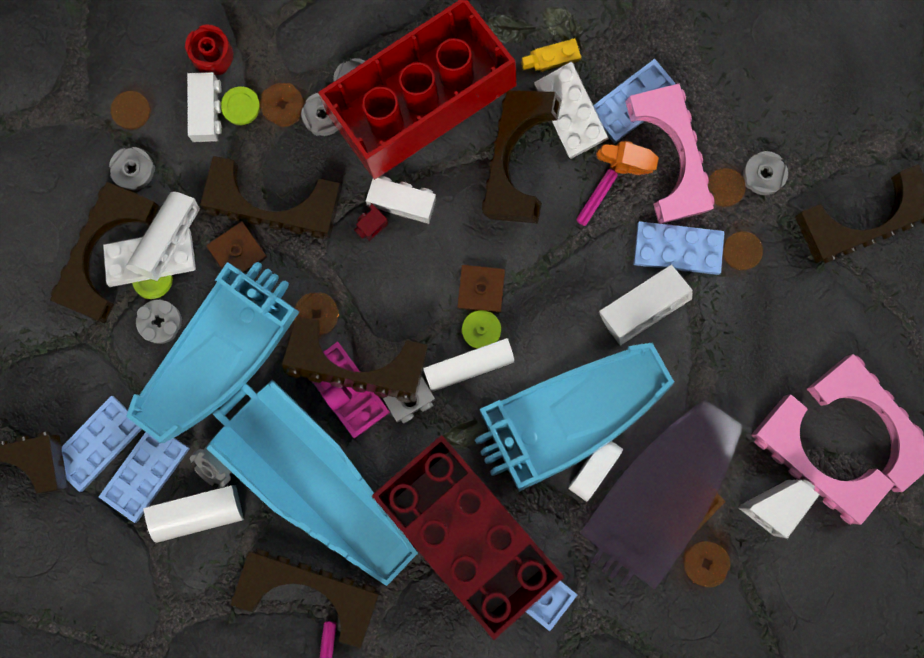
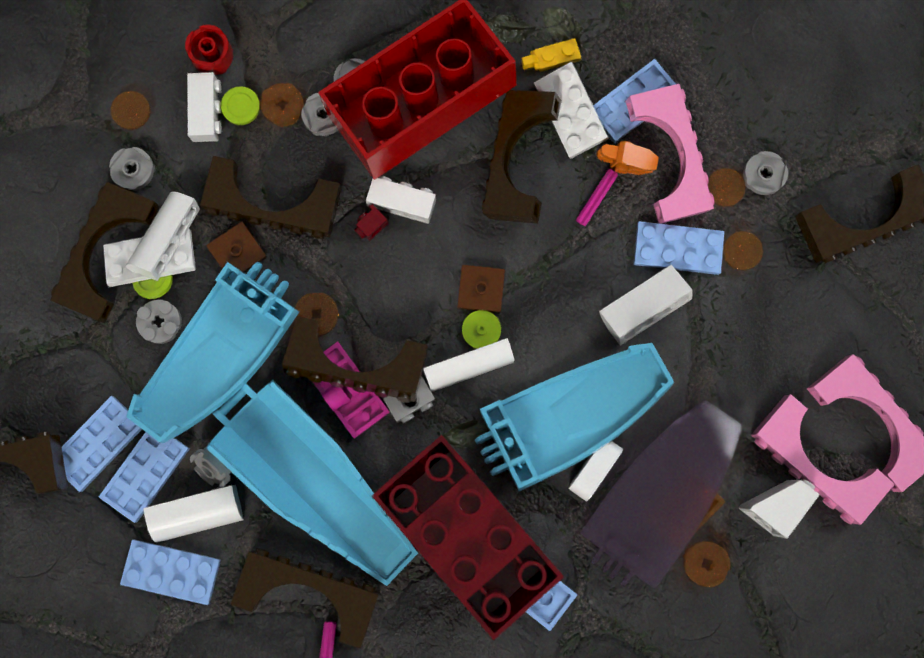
(170, 572): none -> light blue plate

